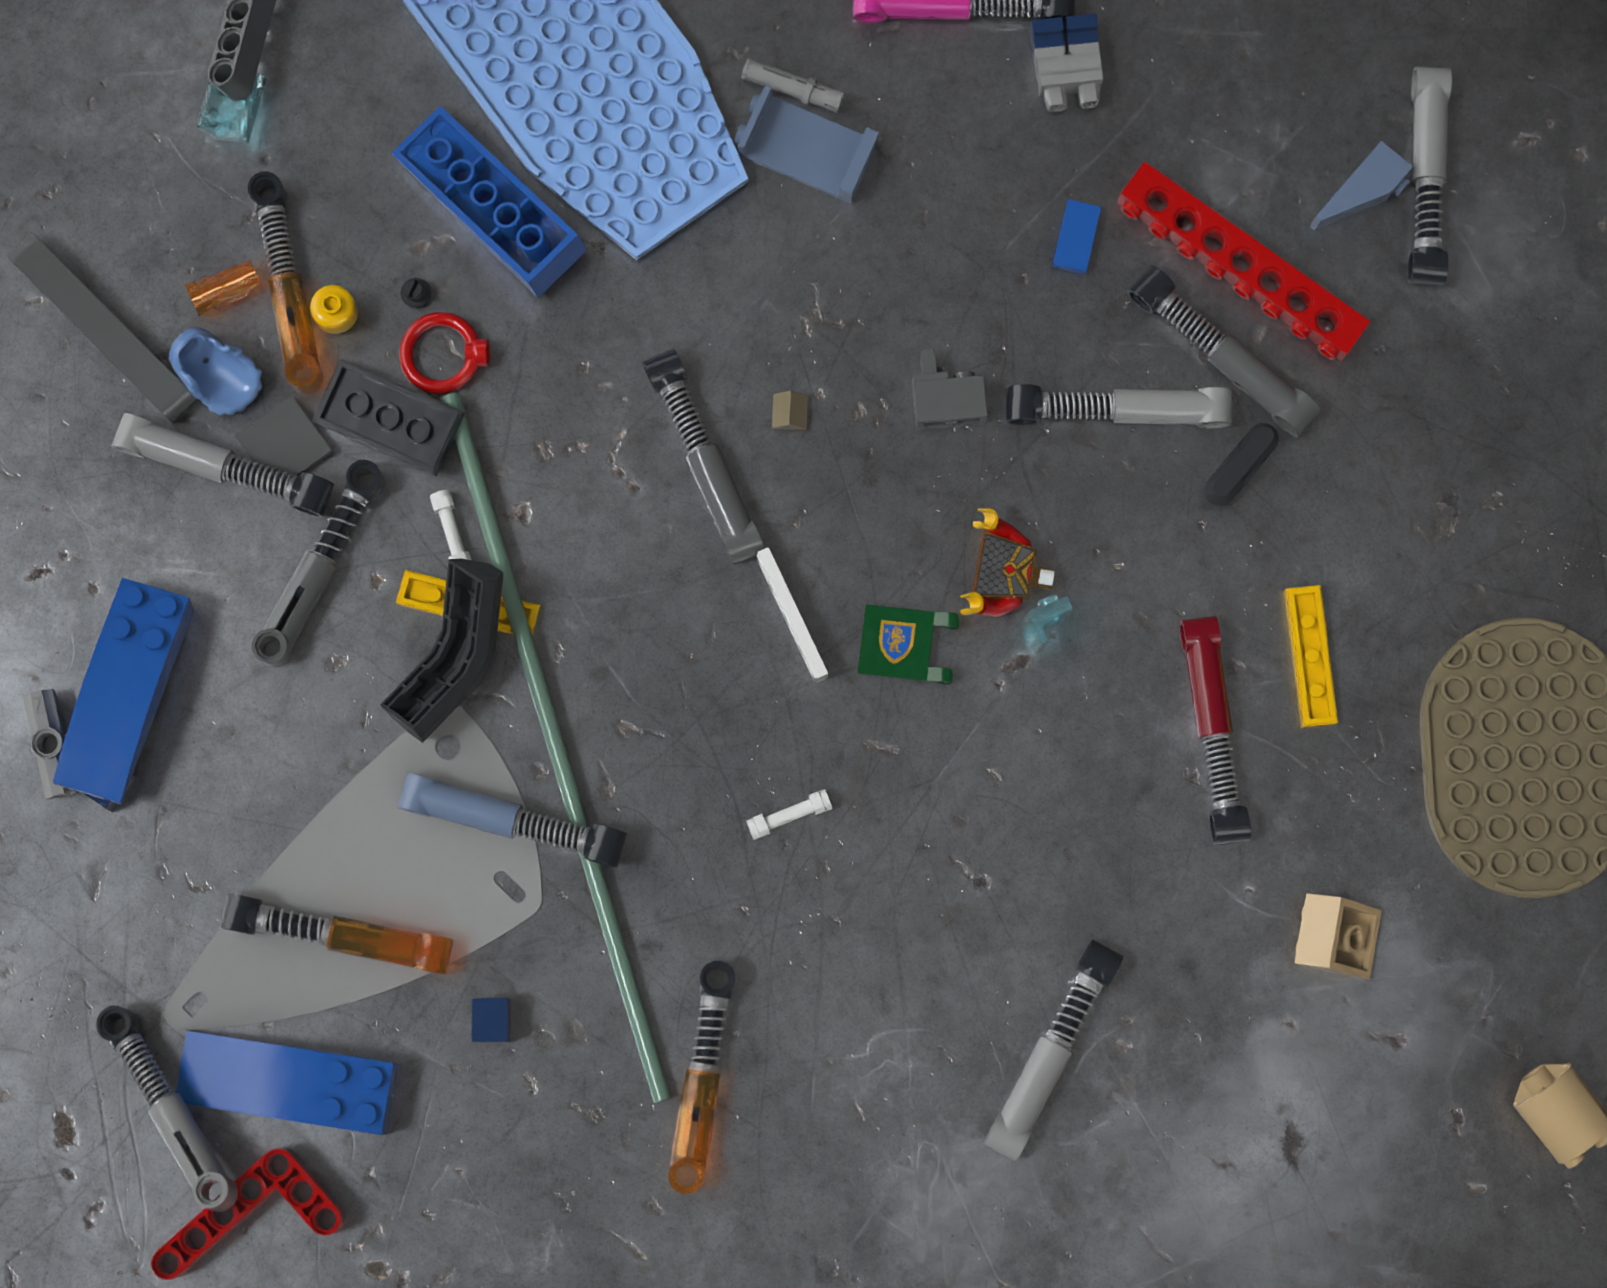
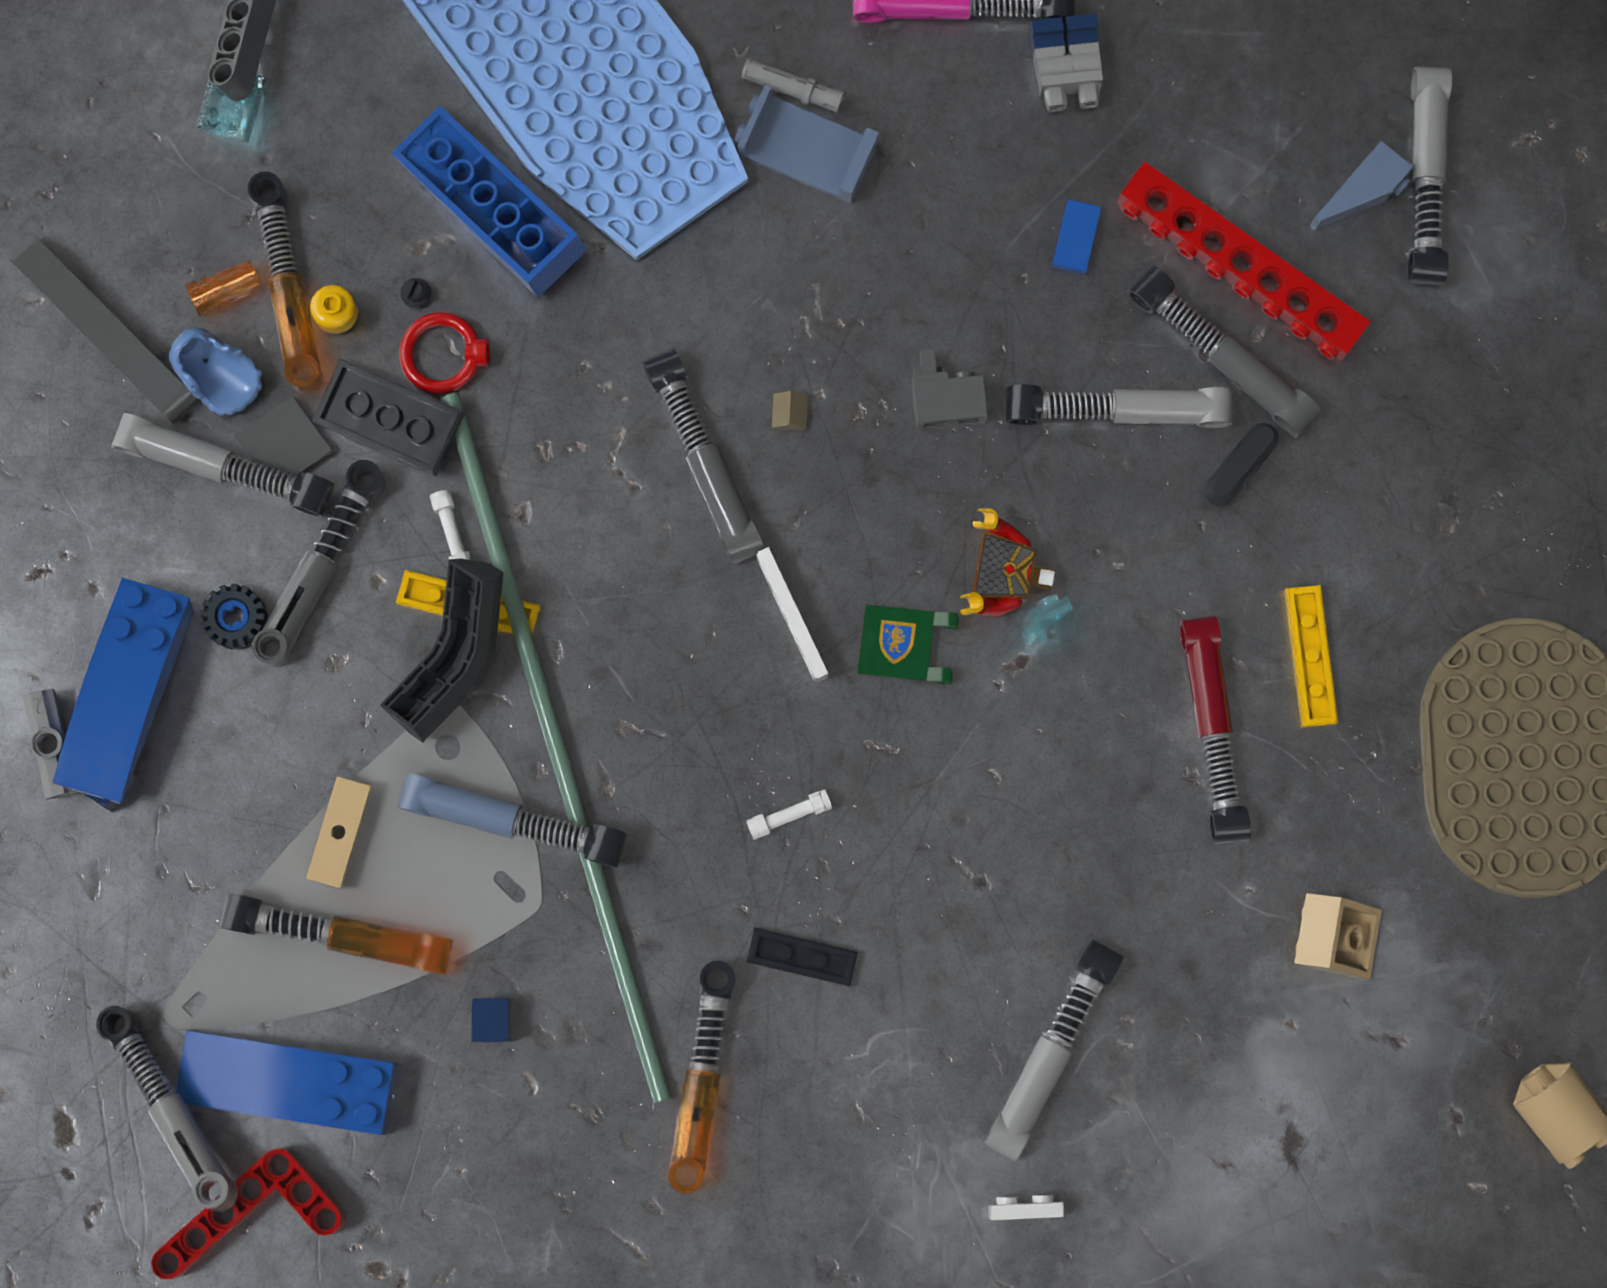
(225, 601): none -> black bush
(344, 810): none -> tan tile
(802, 957): none -> black tile
(1041, 1207): none -> white plate

